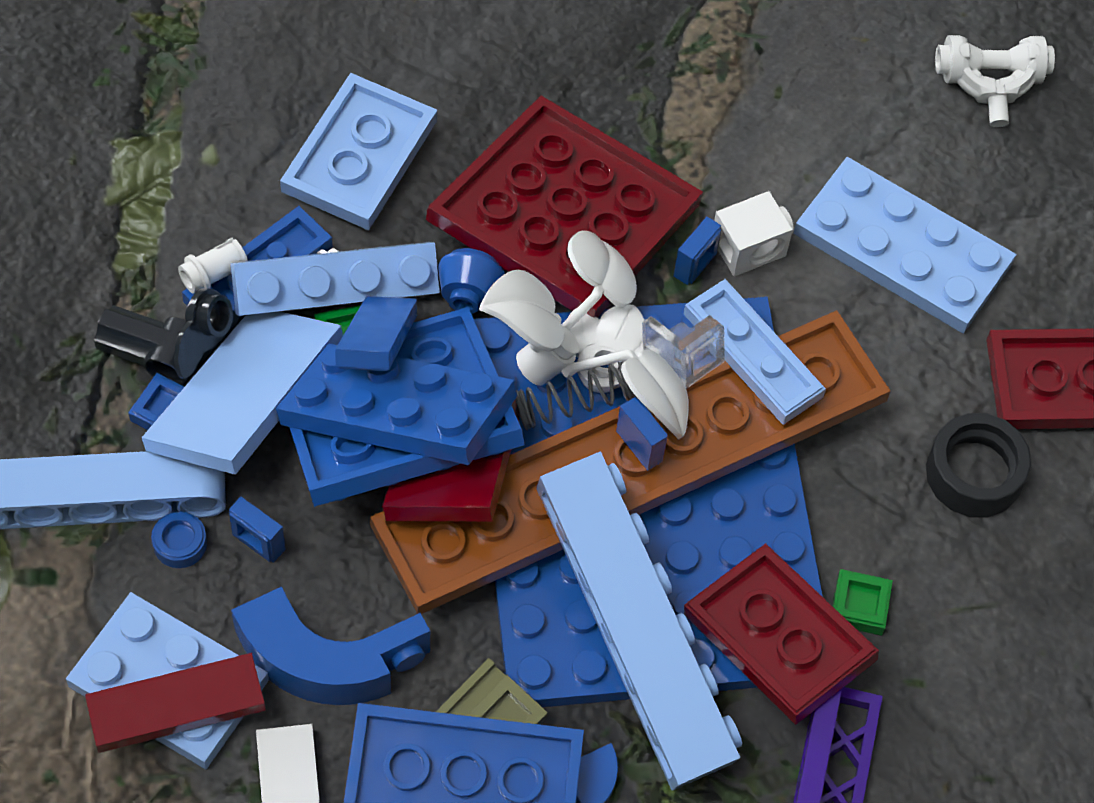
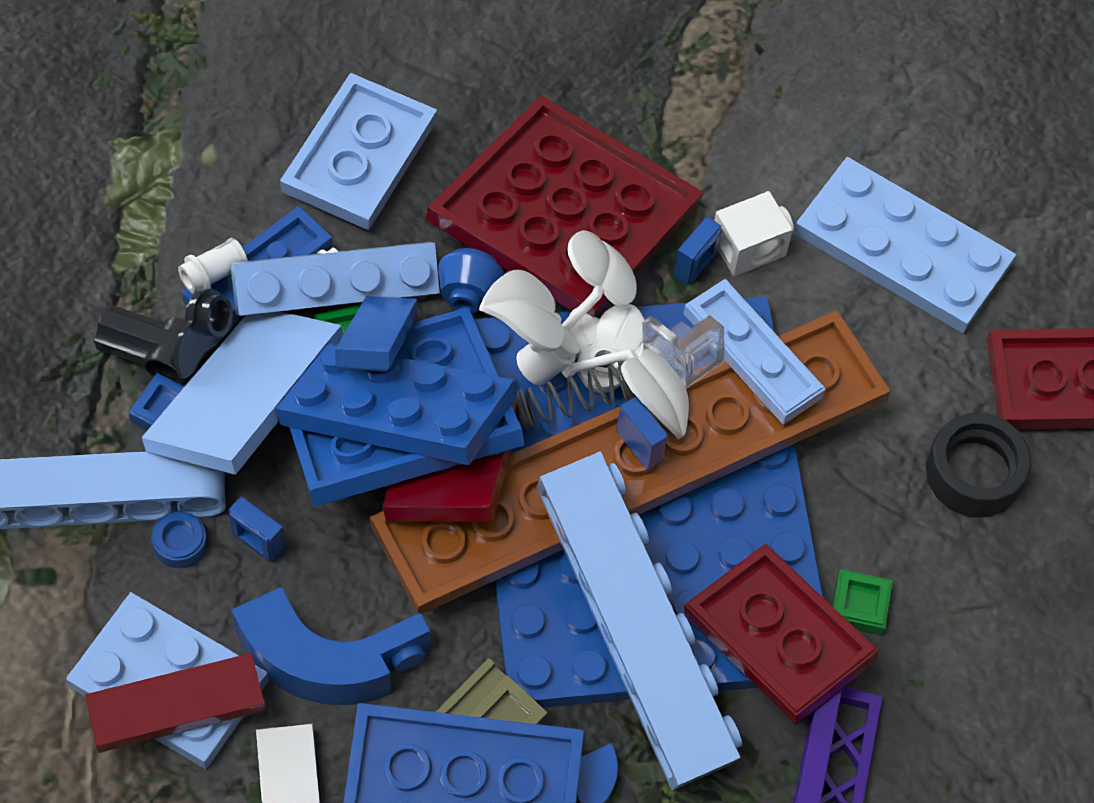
(963, 61): white piece -> none

